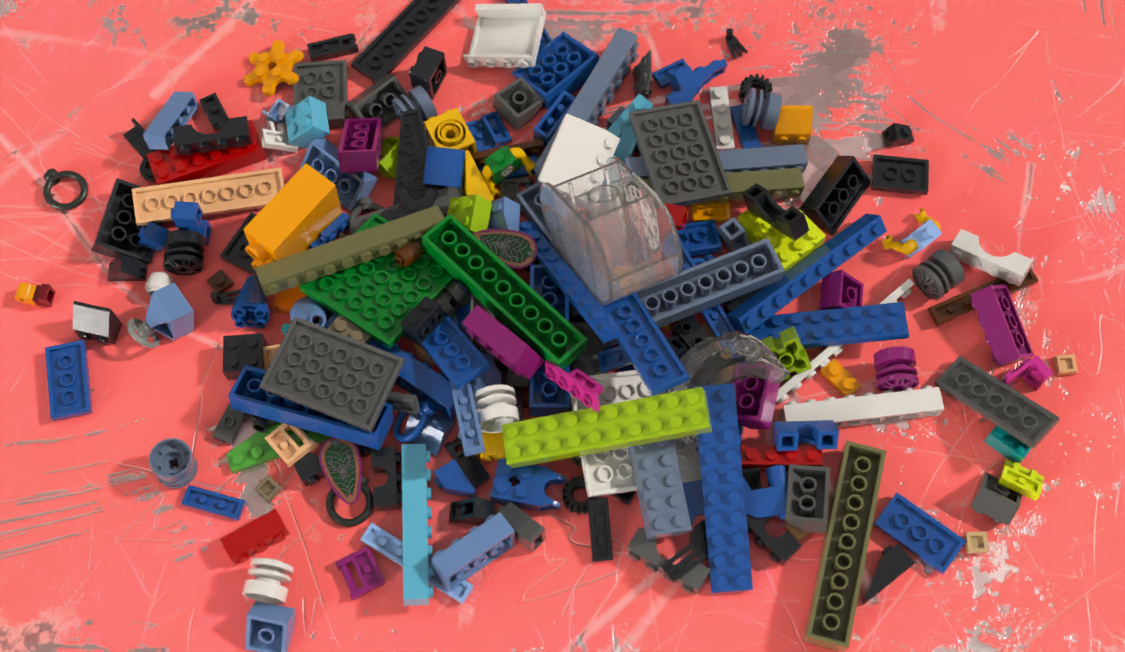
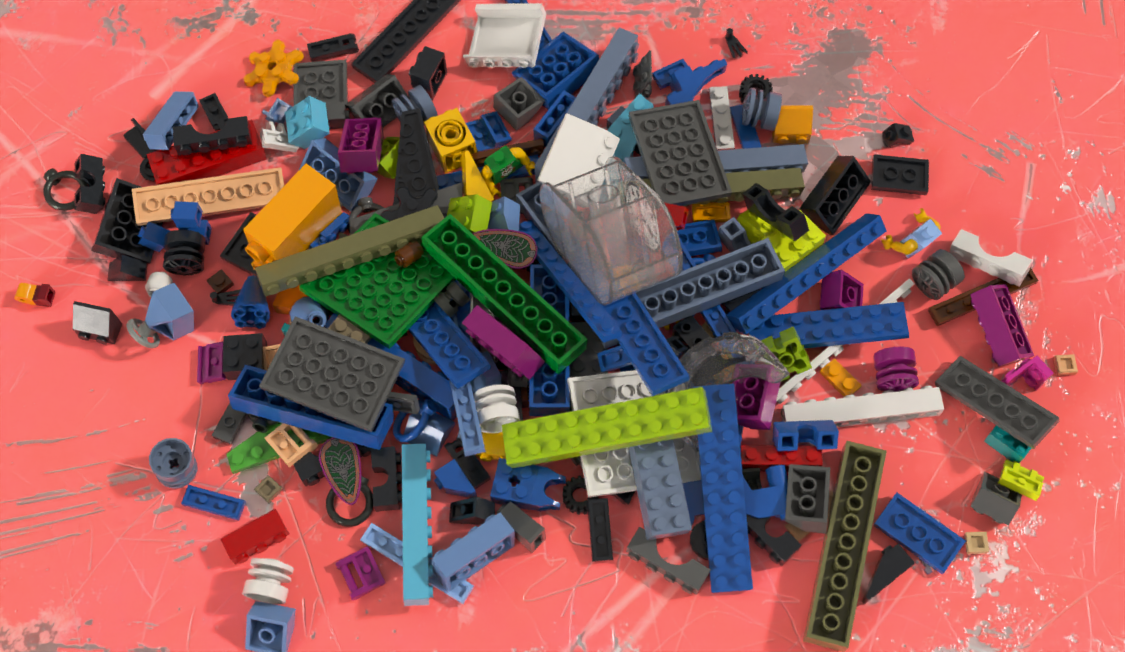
(68, 380): blue plate -> none
(90, 170): none -> black arch
(210, 363): none -> magenta plate
(422, 320): black brick -> none
(444, 167): blue slope -> none
(576, 383): dark pink bracket -> none
(696, 551): black tile -> none

